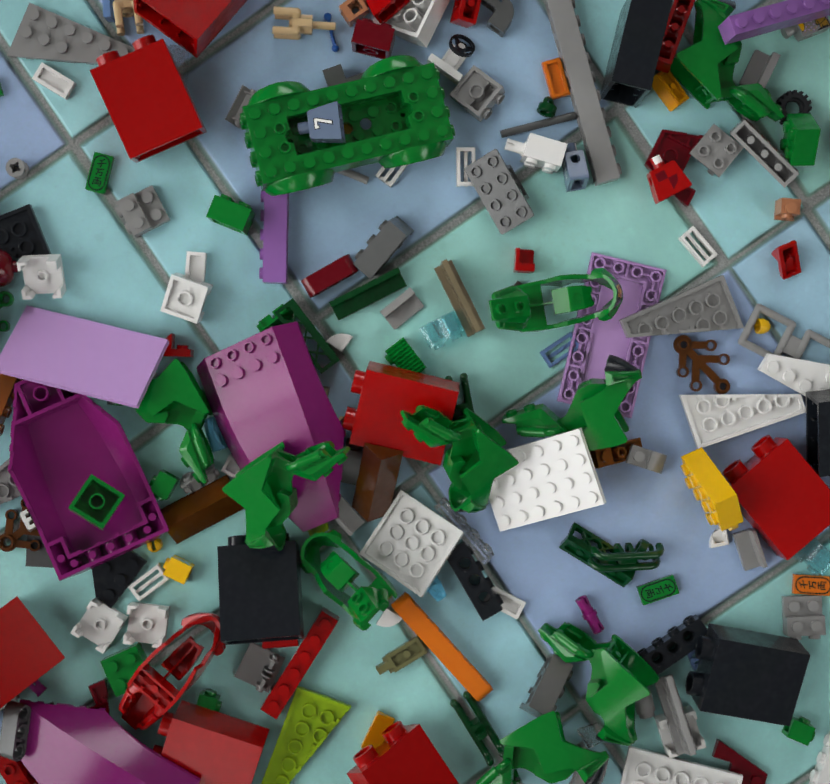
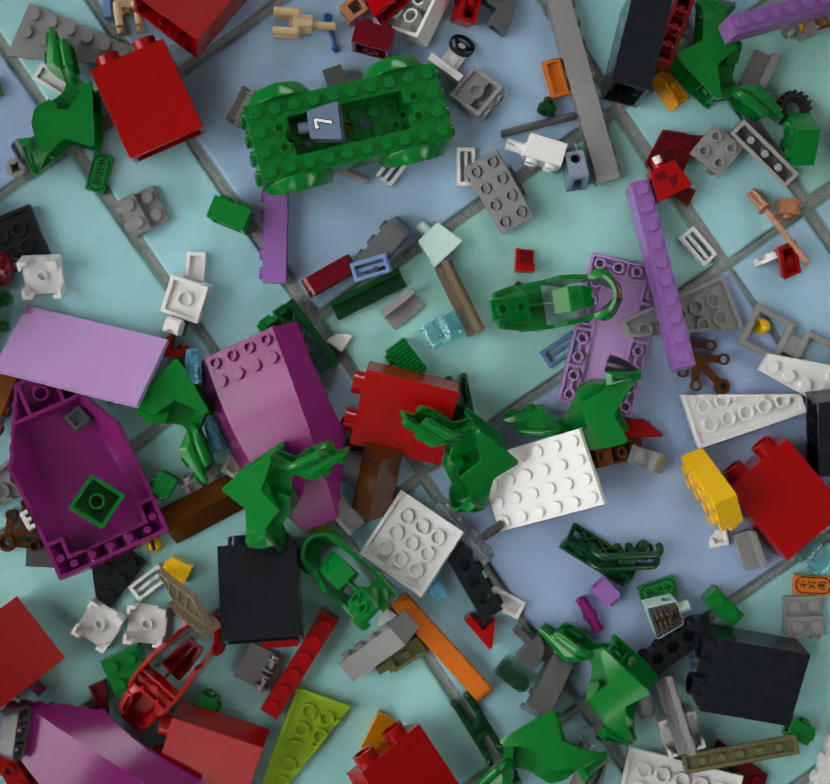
(68, 119): none -> green piece
(77, 418): none -> dark grey tile
(175, 325): none -> white leg
(188, 606): none -> dark tan fence
(193, 365): none -> medium azure hinge
(378, 646): none -> light grey wedge
(386, 262): none -> medium blue tile
(436, 242): none -> light aqua torso
(484, 632): none -> red slope
(492, 530): none -> dark grey tile
(515, 679): none -> clear green leg
(533, 648): none -> dark grey brick
(605, 592): none -> medium lavender brick
(641, 429): none -> red slope
(660, 276): none -> medium lavender brick
(664, 613): none -> torso
(721, 606): none -> green brick
(740, 754): none -> olive tile
(763, 207): none -> nougat piece
(765, 258): none -> white tile

